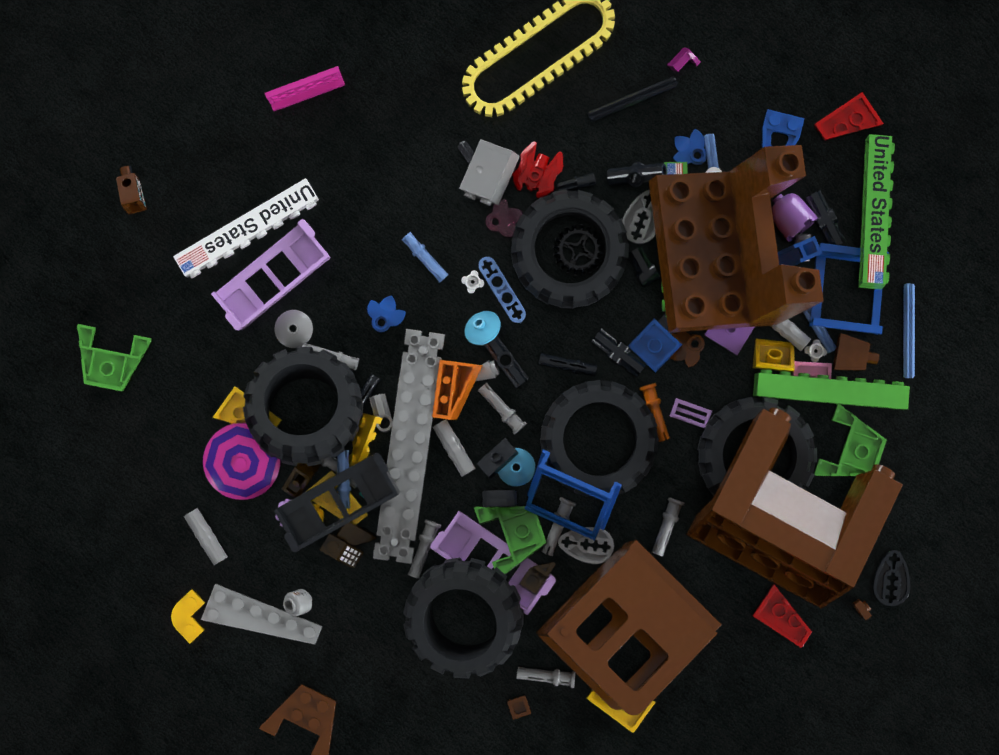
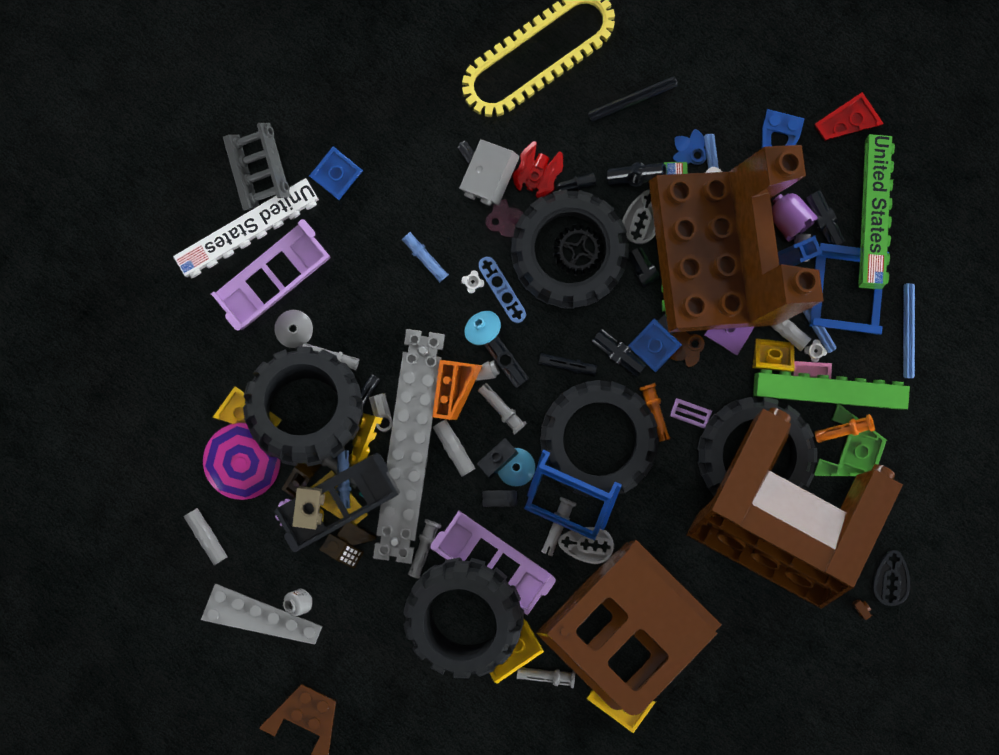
(106, 367): bright green wing -> none
(130, 191): reddish brown torso -> none
(182, 616): yellow plate -> none
(240, 169): none -> dark grey fence
(303, 518): none -> dark tan brick
(305, 88): dark pink fence -> none
(336, 173): none -> blue plate
(387, 311): blue plate -> none
(519, 707): reddish brown plate -> none
(520, 530): bright green wing -> none
(524, 652): none -> yellow wing
(536, 576): dark brown slope -> none
(670, 517): light grey pin -> none
(682, 58): magenta tile -> none
(781, 617): red wing -> none
(852, 354): reddish brown torso -> none
(853, 427): none -> orange pin

